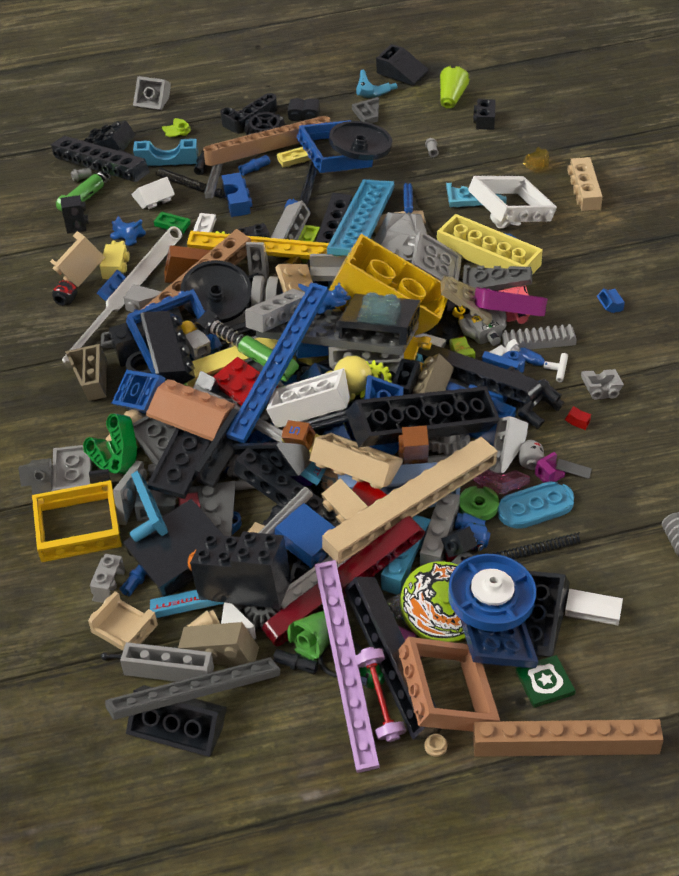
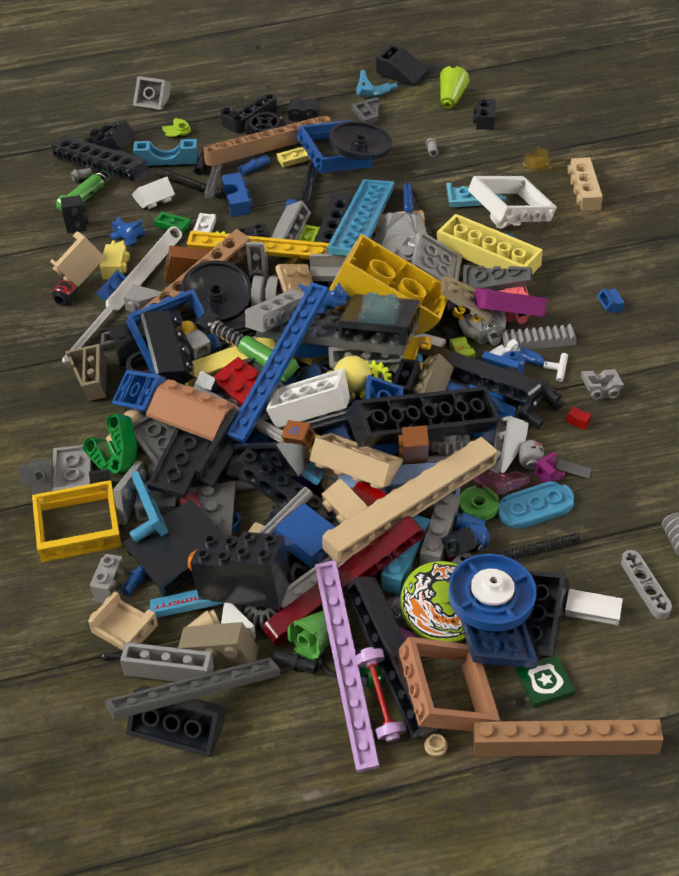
(647, 583): none -> light grey beam

